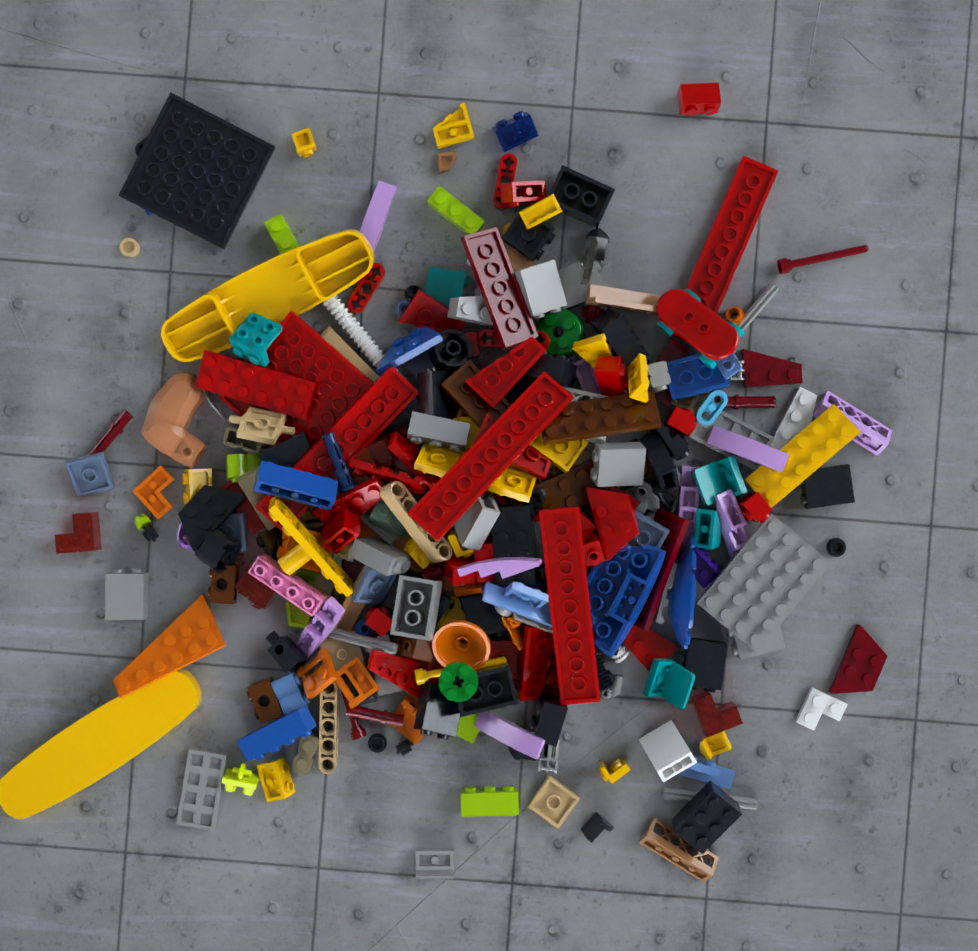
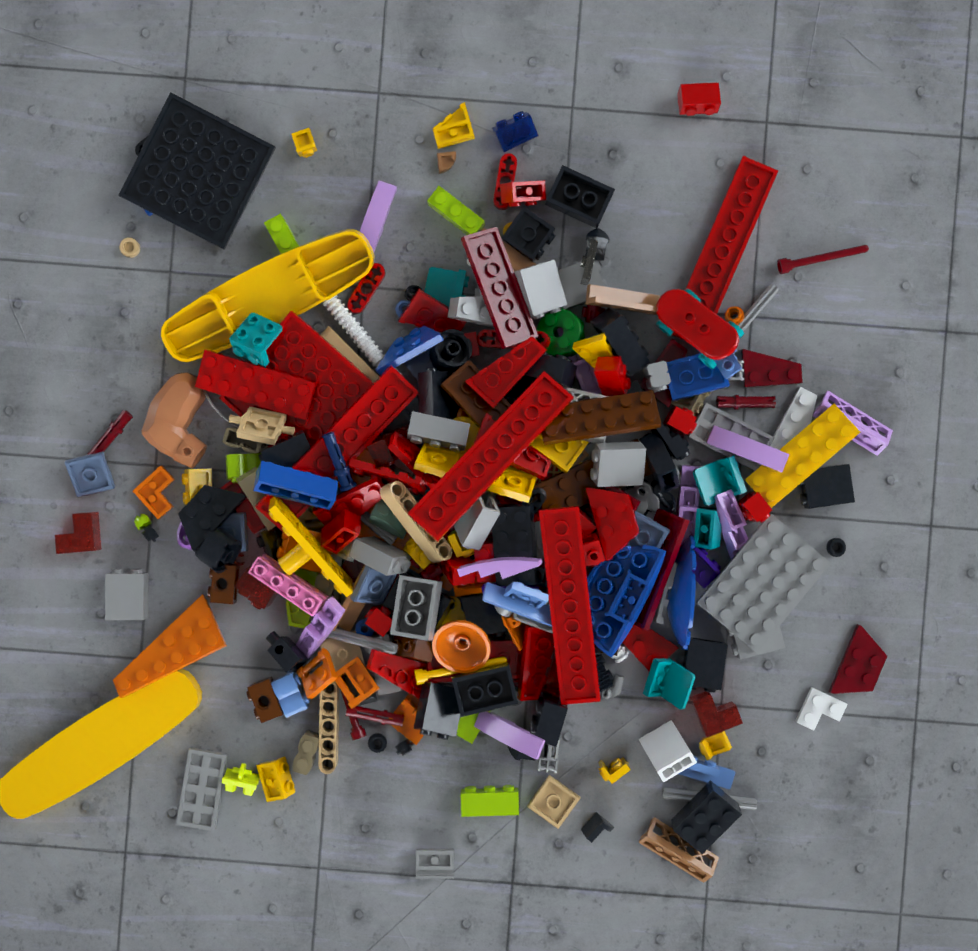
(277, 733): blue brick -> none
(468, 687): green plate -> none
(540, 211): yellow plate -> none
(638, 378): yellow bracket -> none
(711, 407): medium azure plate -> none

